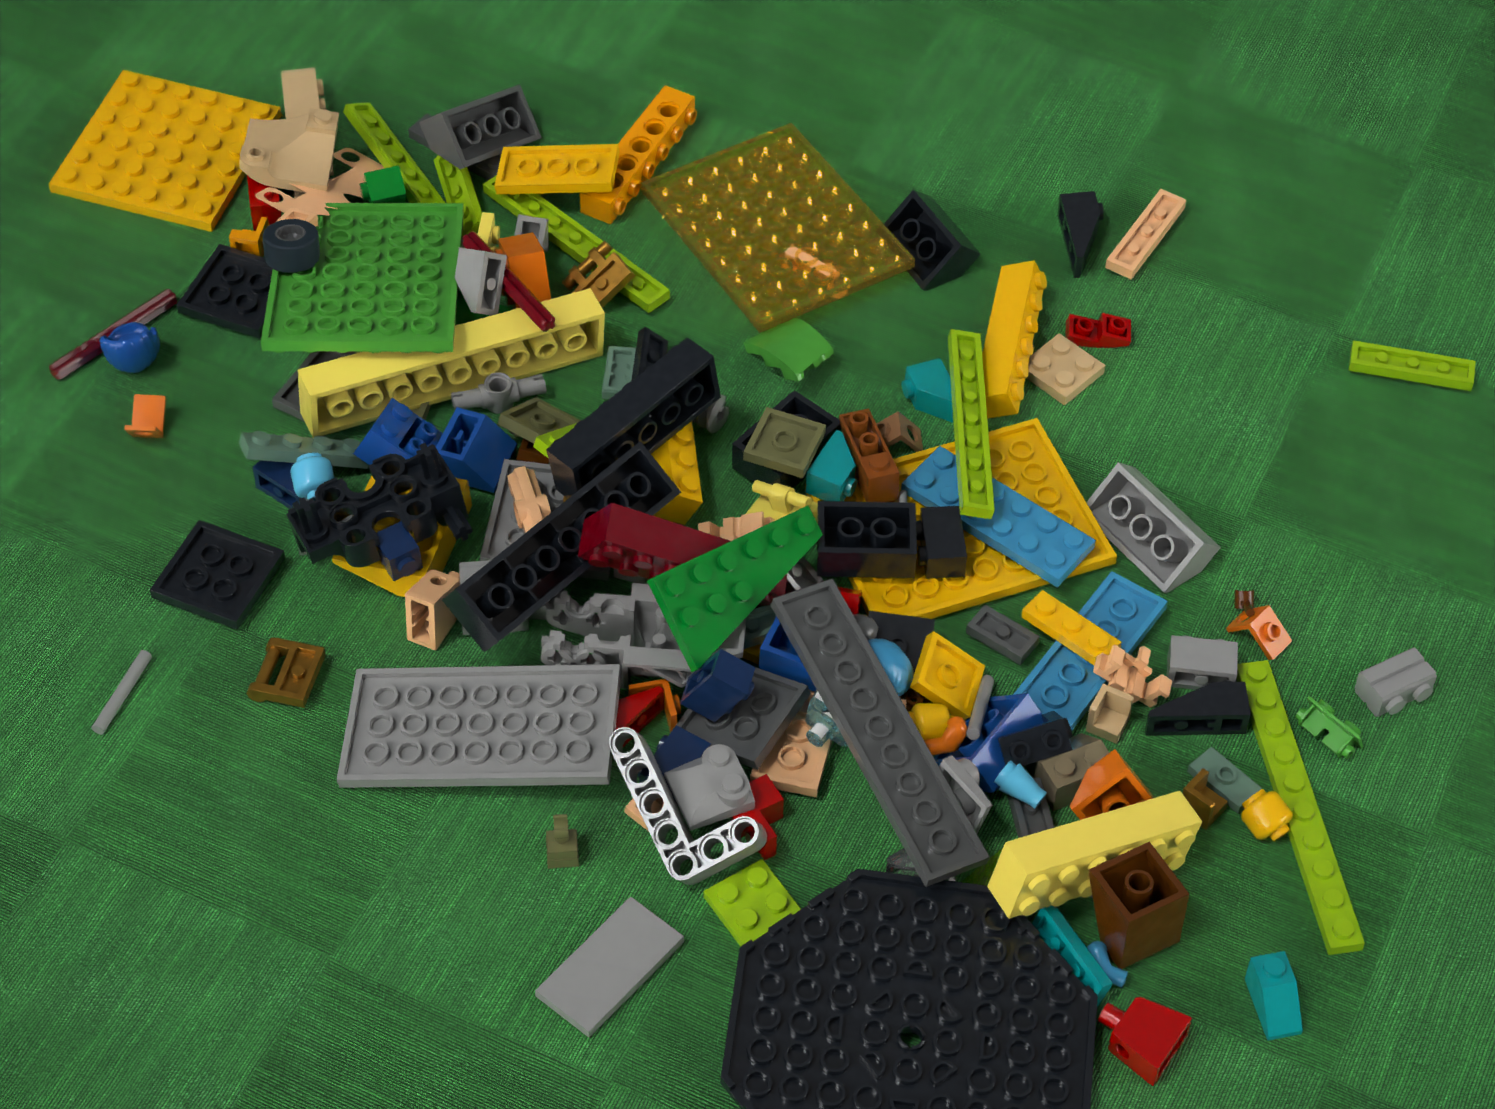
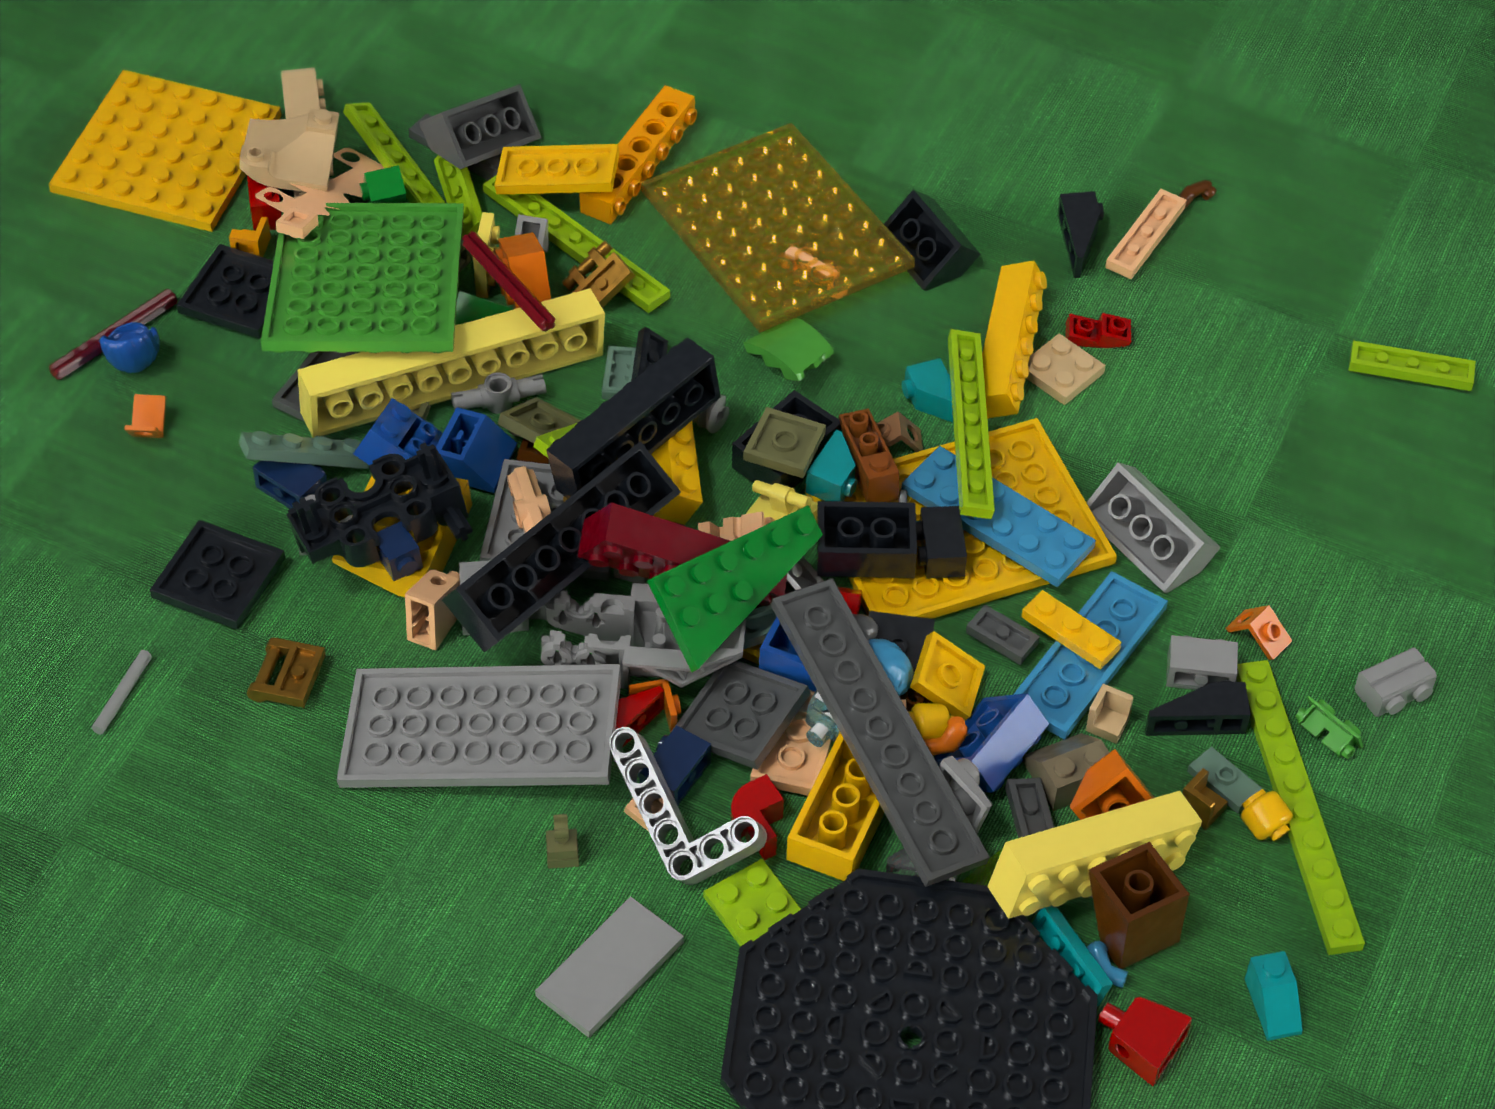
(291, 245): black wheel -> none
(309, 473): medium azure head -> none
(480, 279): light grey slope -> none
(711, 787): light grey slope -> none
(718, 685): dark blue brick -> none
(836, 817): none -> yellow brick
(980, 707): light grey bar -> none
(1019, 784): medium azure cone -> none
(1037, 741): black bracket -> none
(1121, 675): light nougat piece -> none
(1201, 188): none -> reddish brown arm
(1245, 601): reddish brown hand -> none

